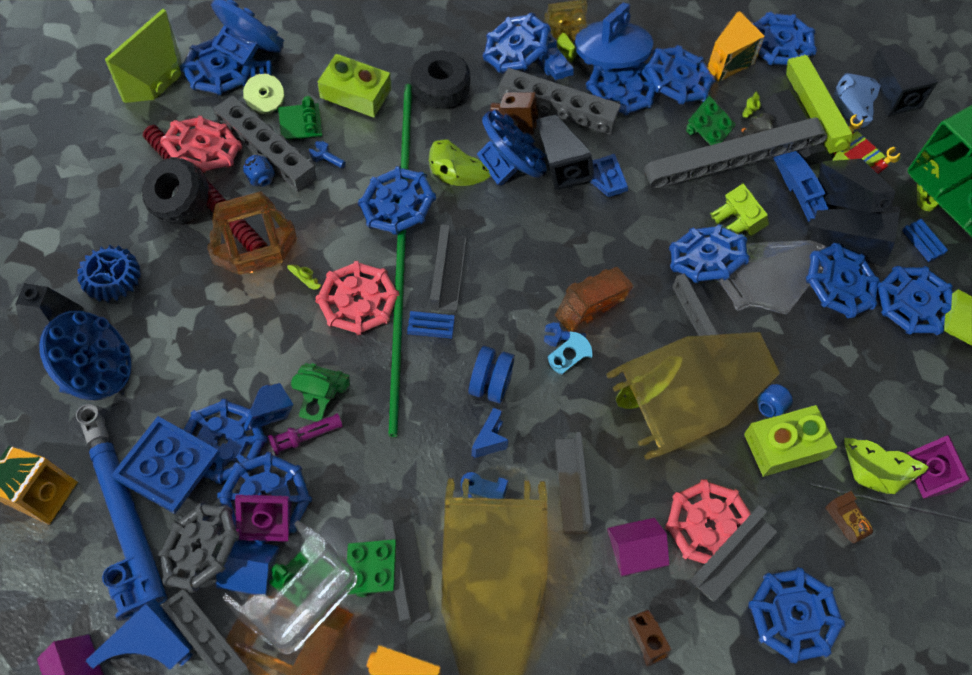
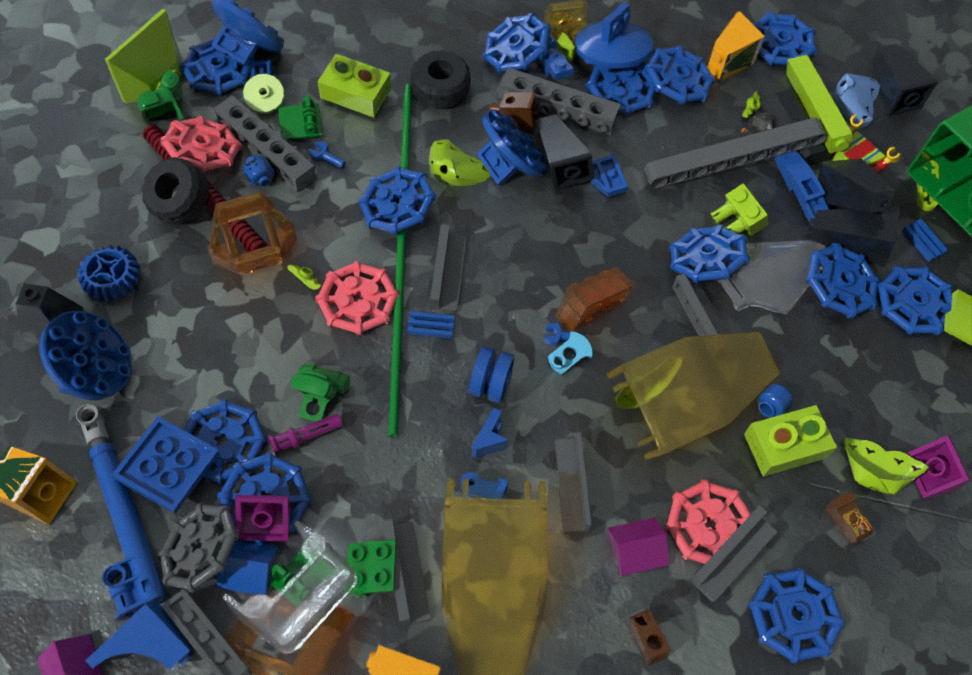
(163, 99): none -> green piece
(269, 406): blue slope -> none
(710, 122): green hinge -> none

